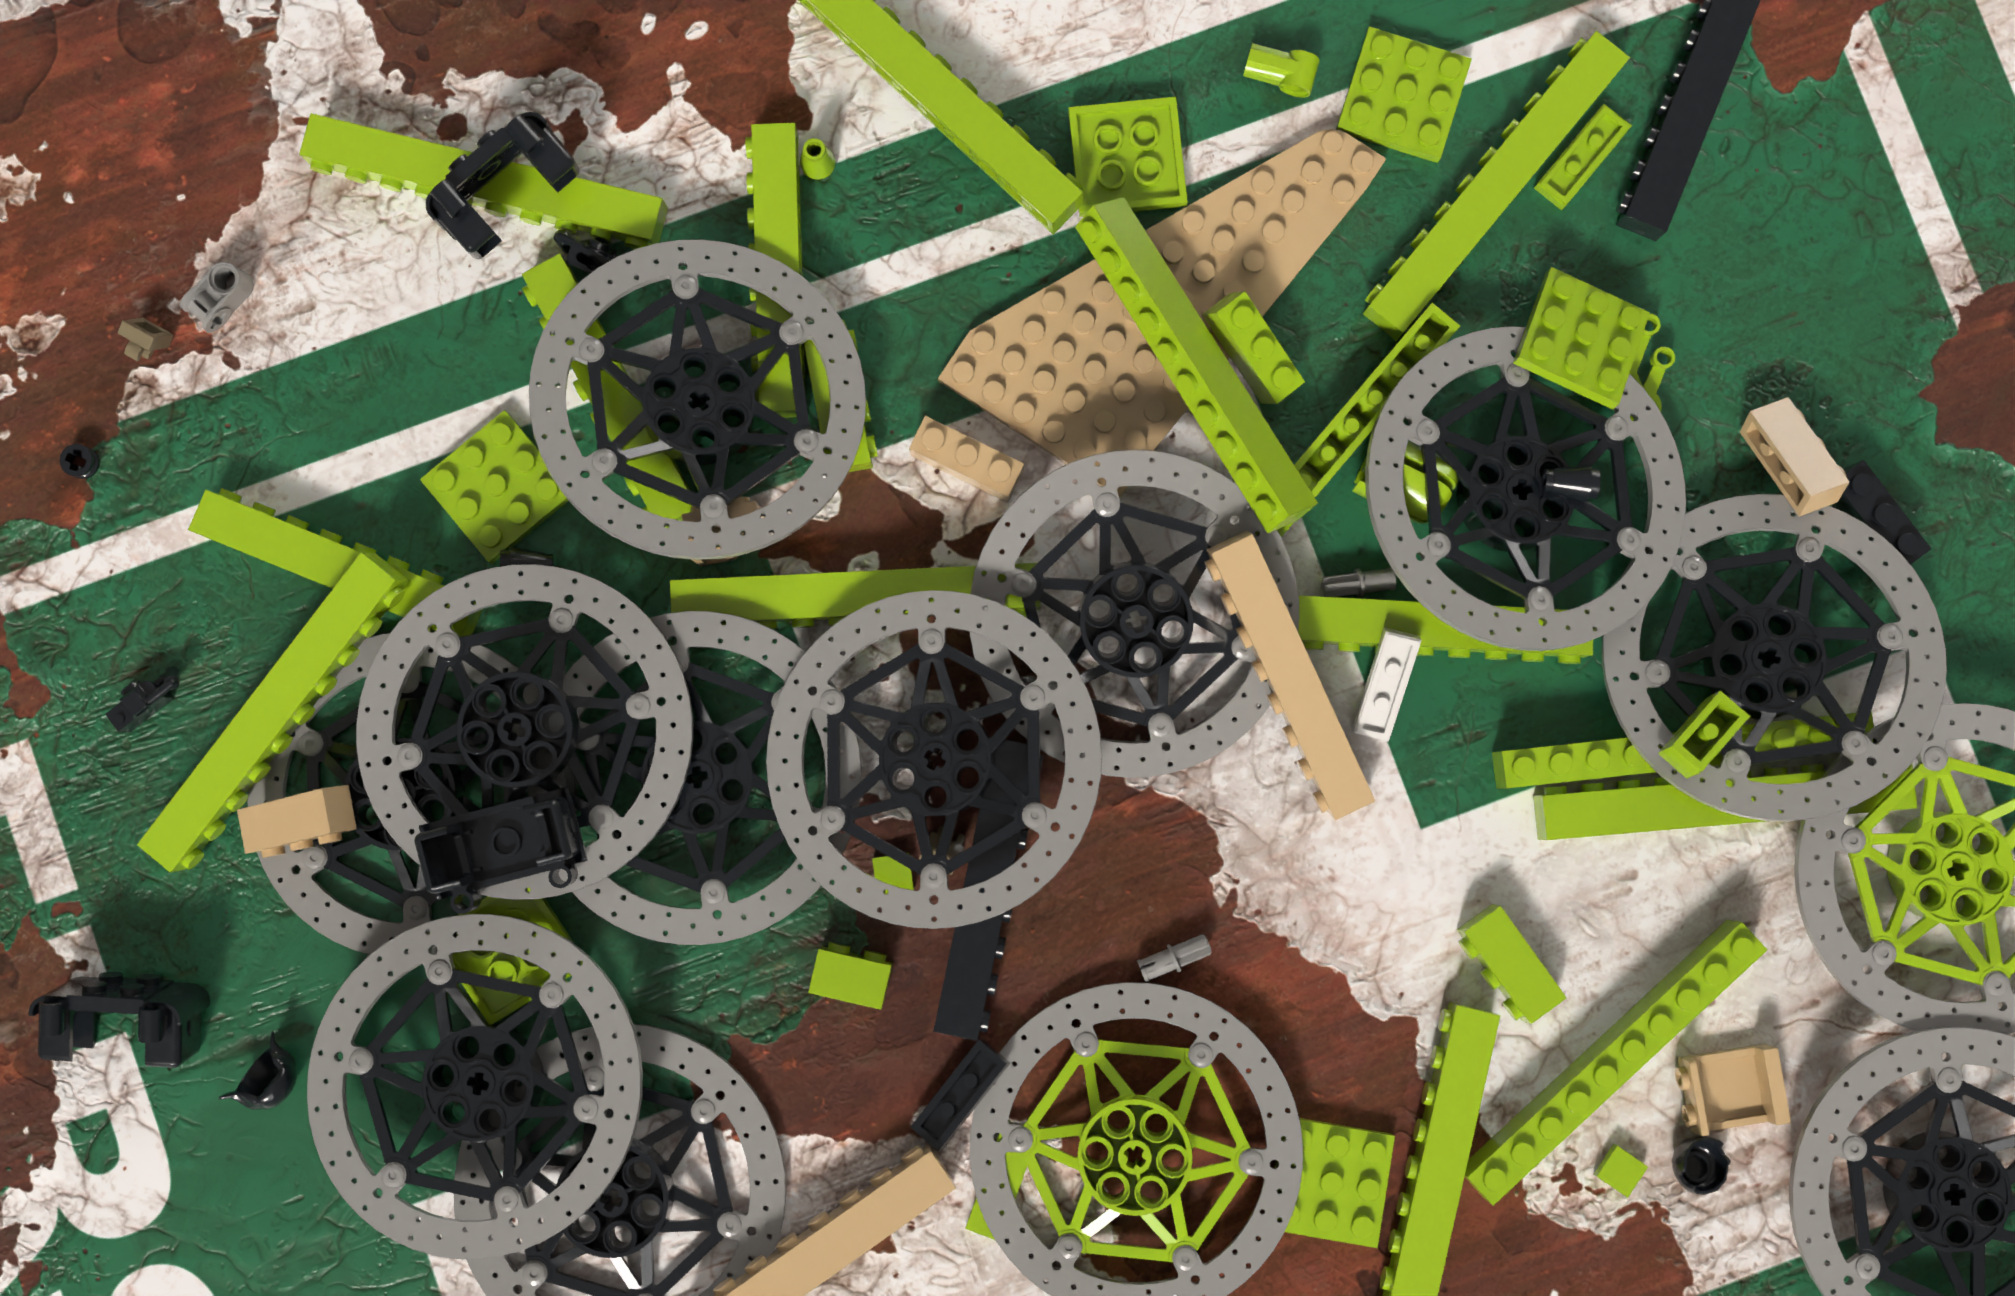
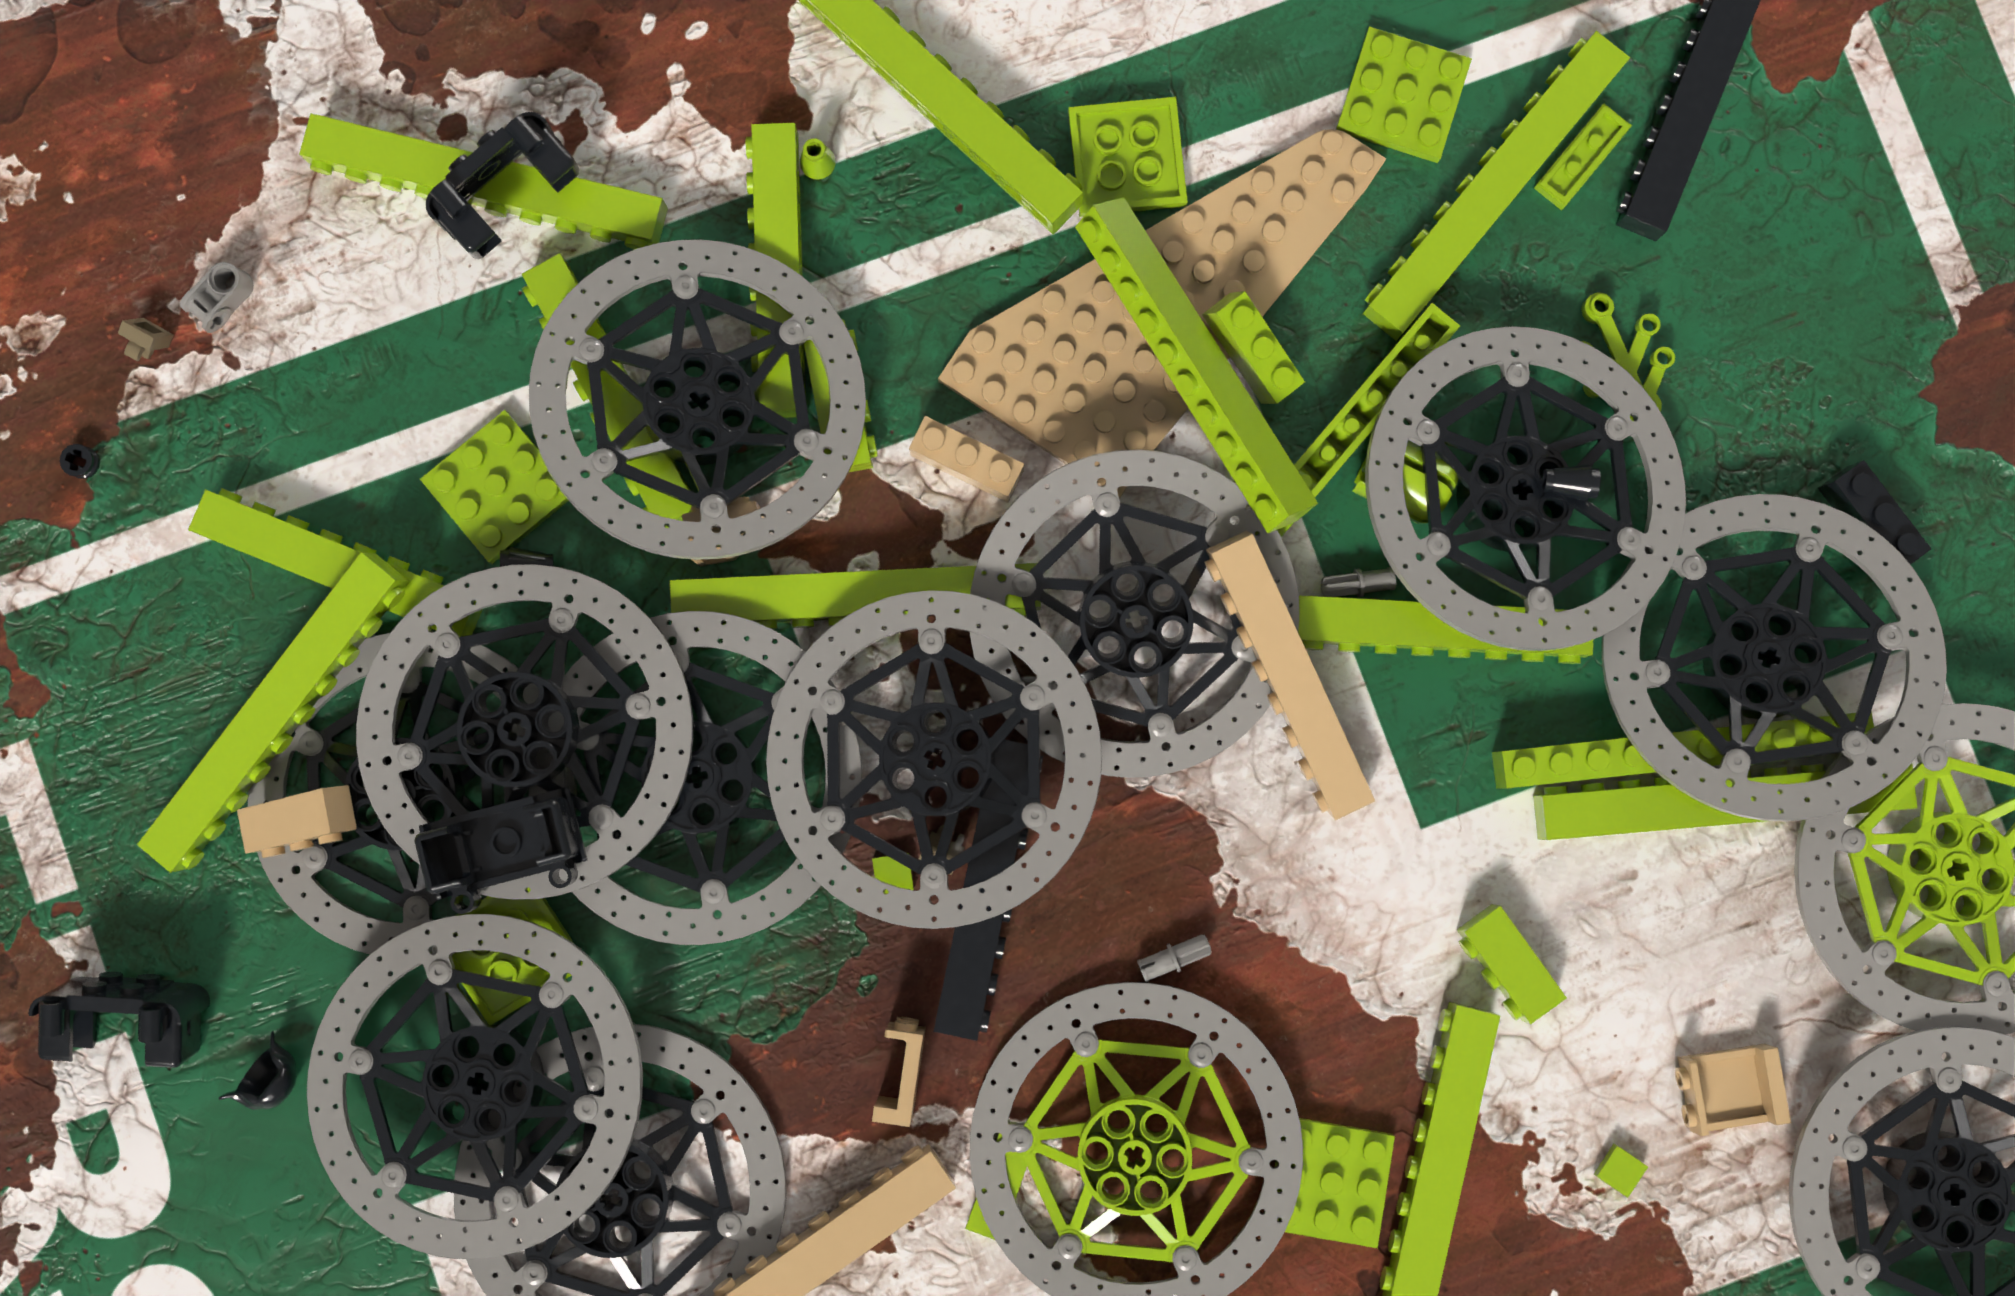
(143, 700): black piece -> none
(587, 253): black piece -> none
(851, 976): lime brick -> none
(900, 1110): none -> tan panel
(960, 1095): black plate -> none
(1290, 71): lime piece -> none
(1386, 684): white tile -> none
(1581, 338): lime plate -> none
(1612, 1059): lime brick -> none
(1700, 1164): black hair -> none
(1703, 734): lime brick -> none
(1794, 456): tan brick -> none

